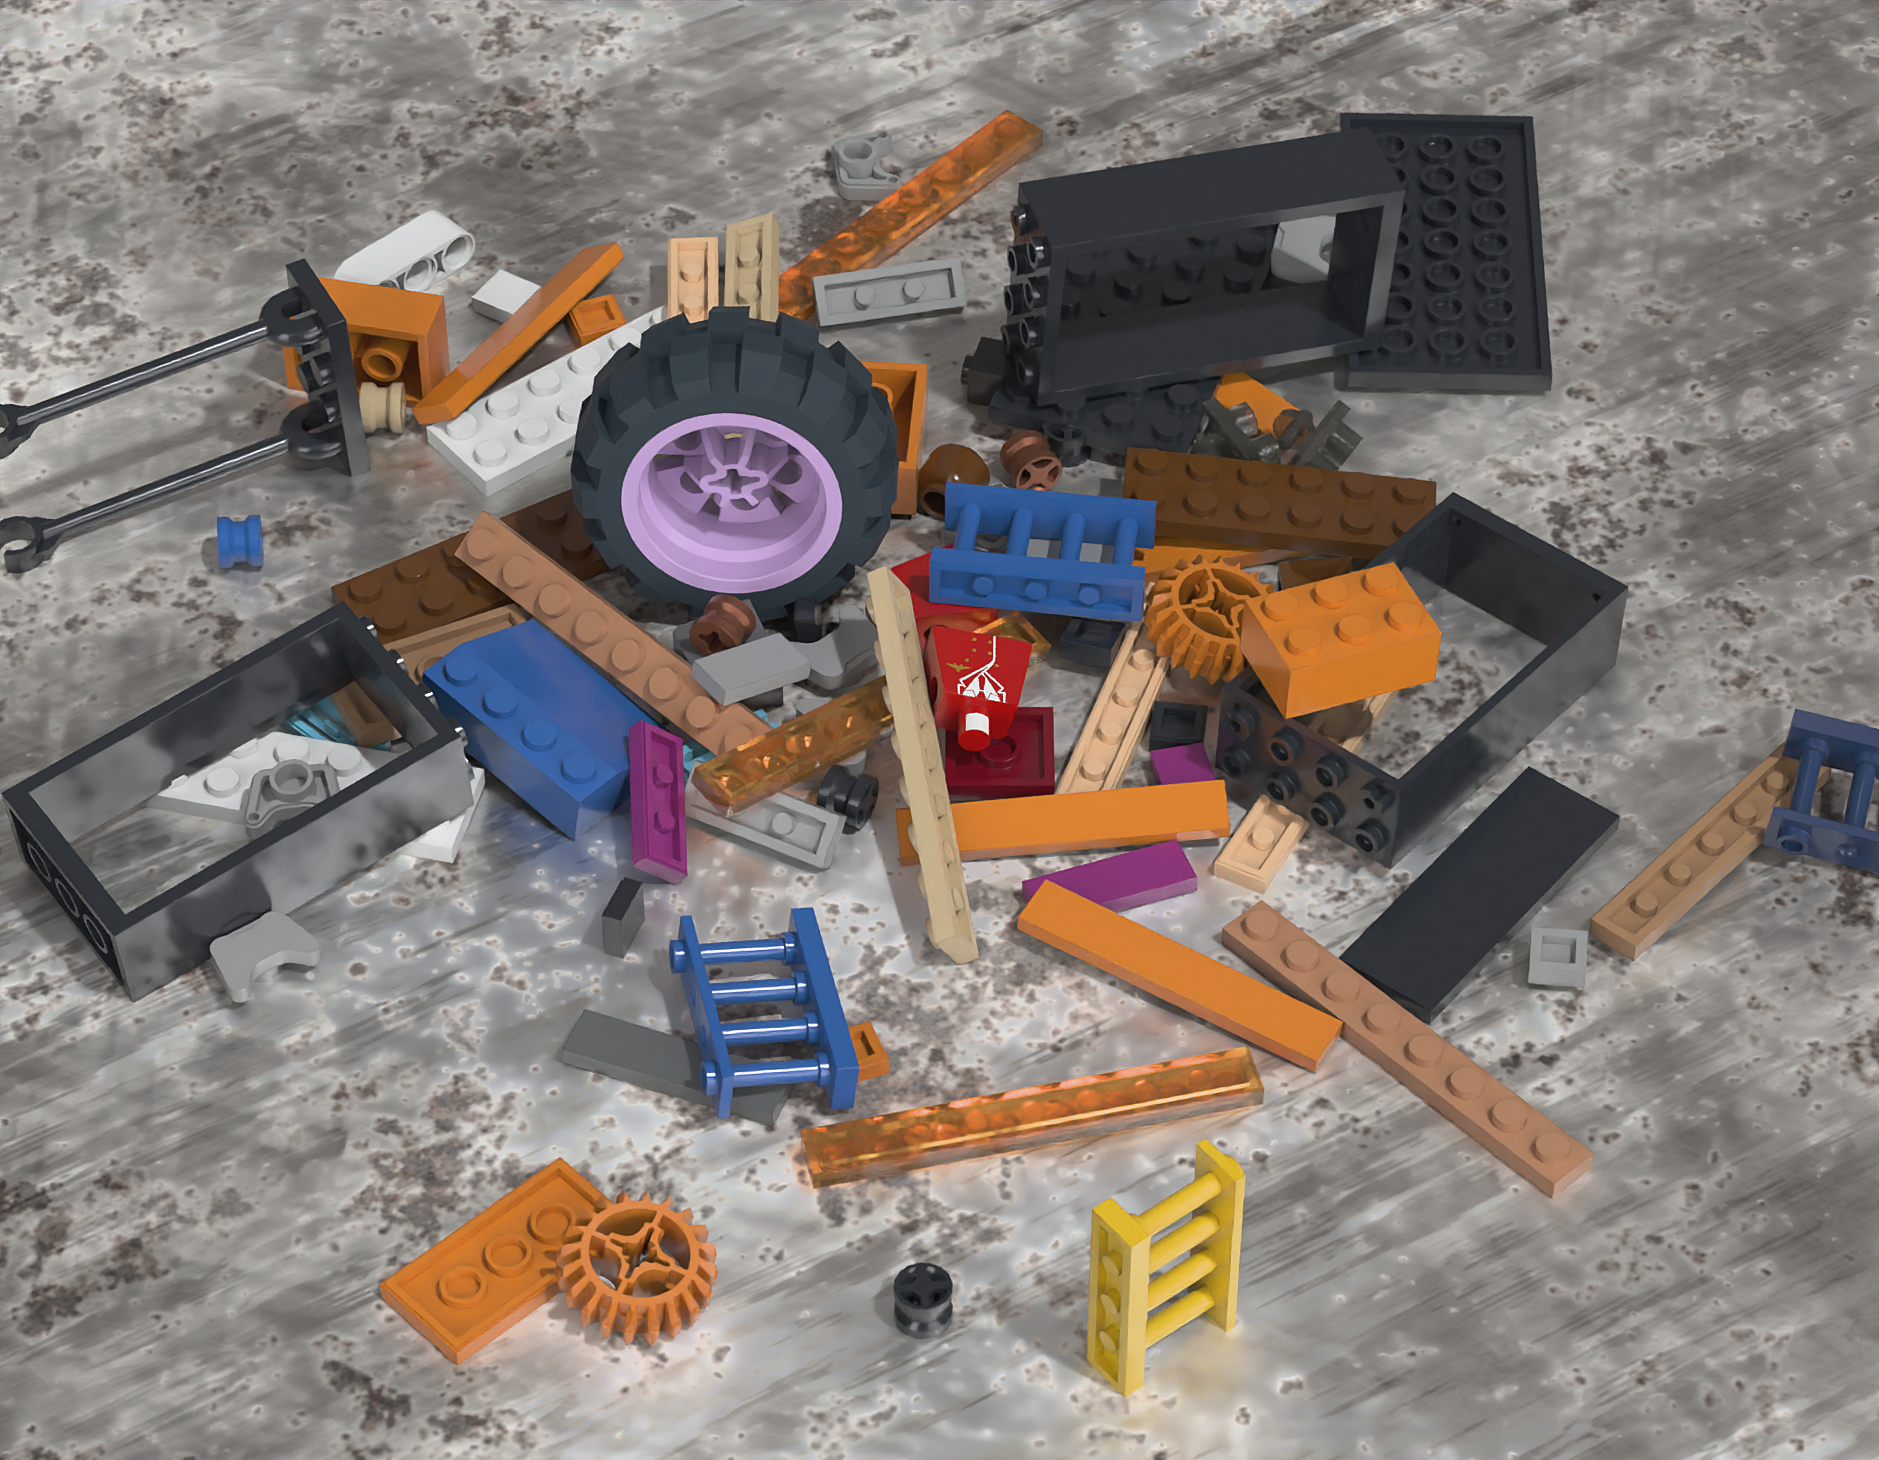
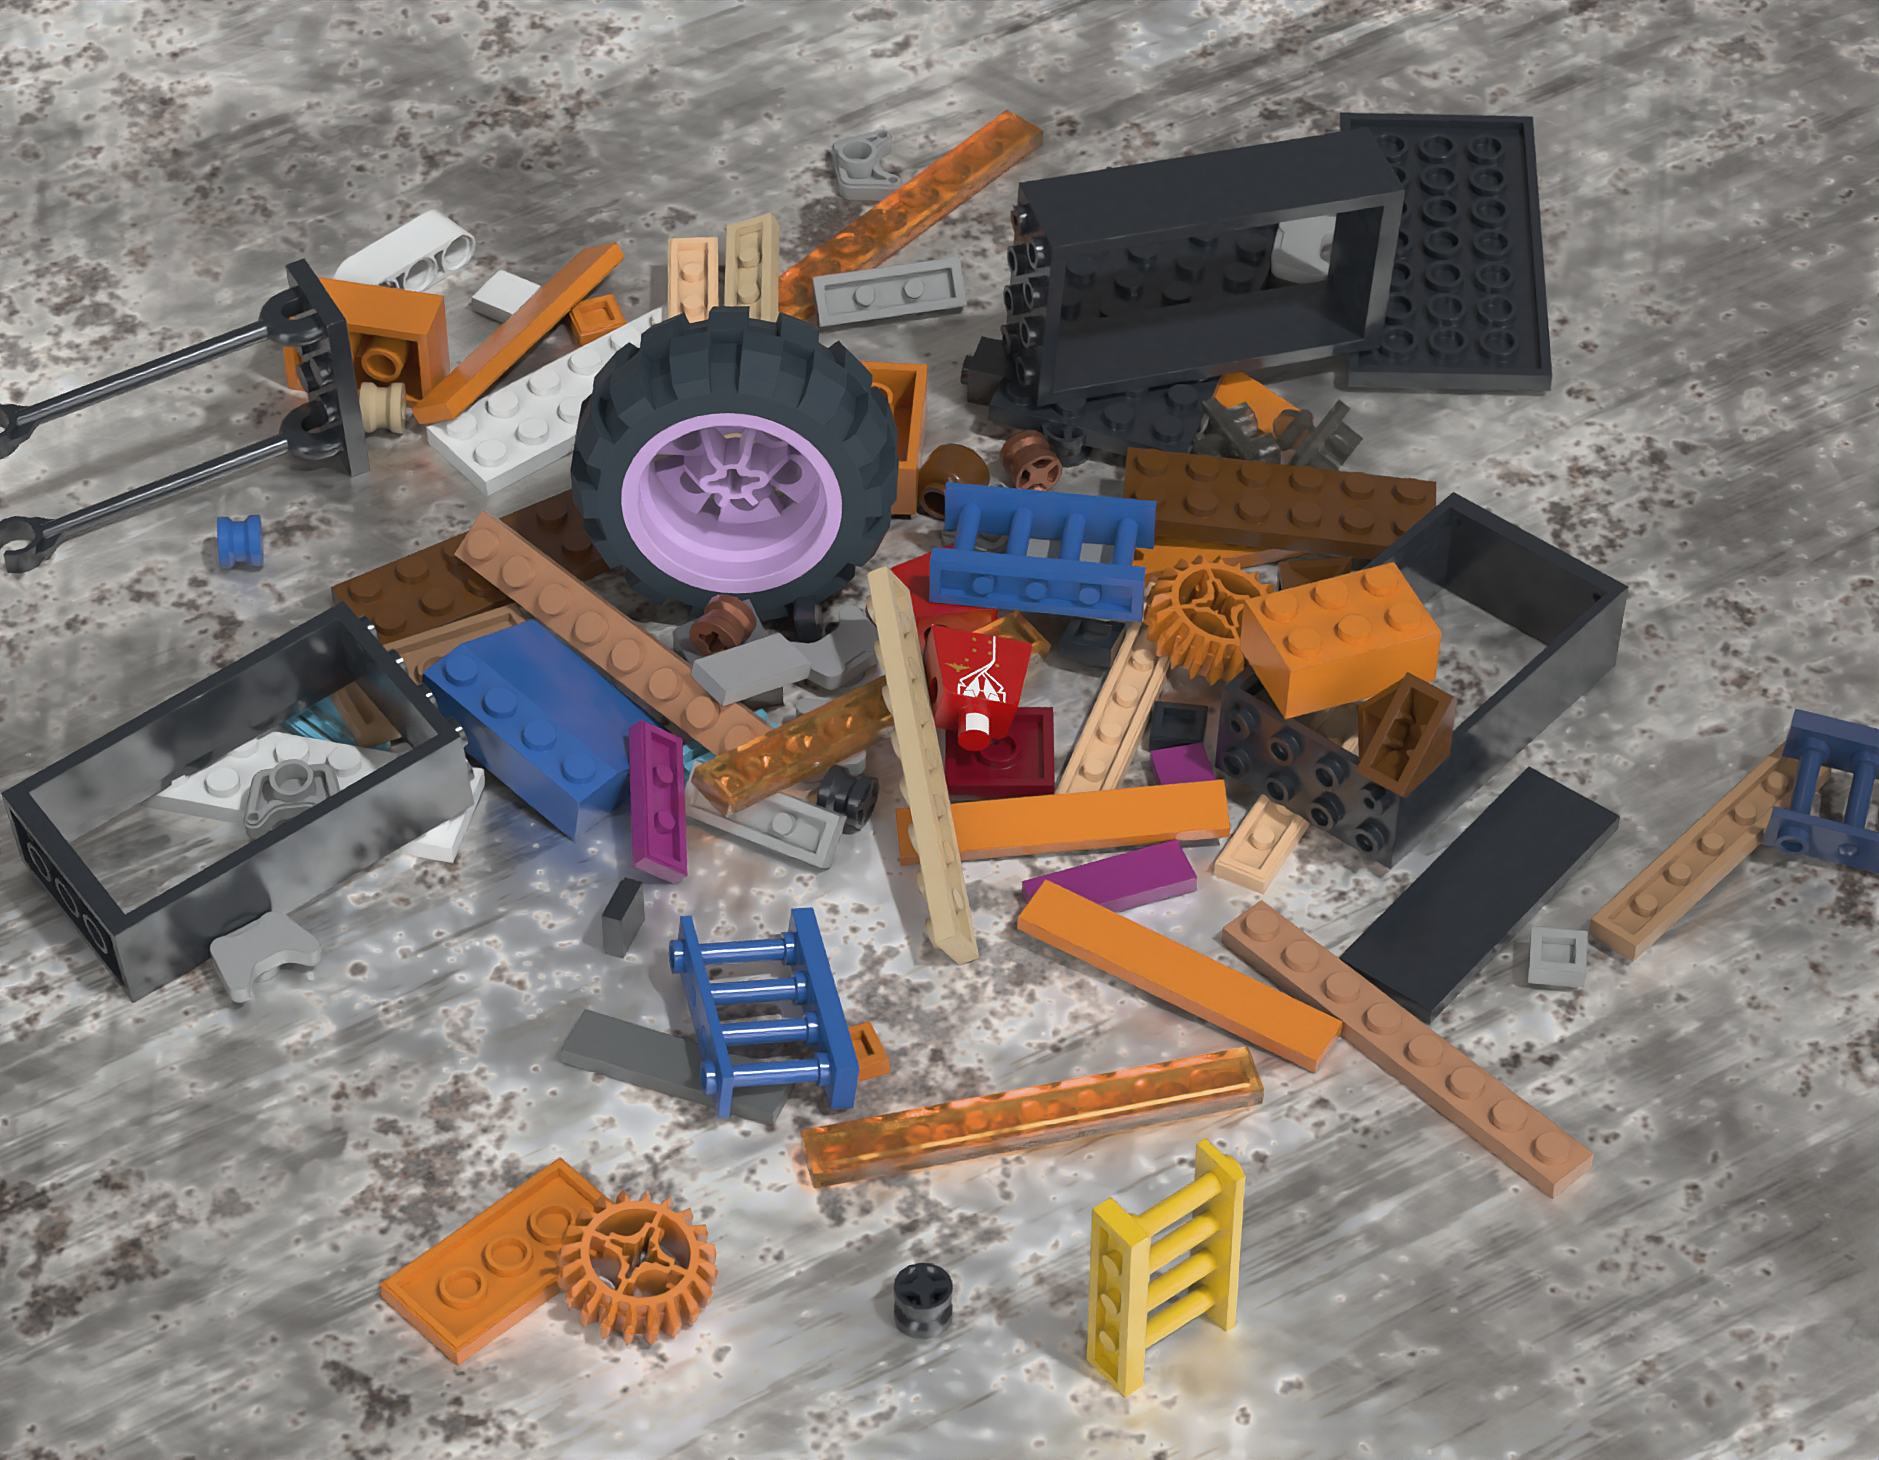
(1405, 733): none -> reddish brown slope

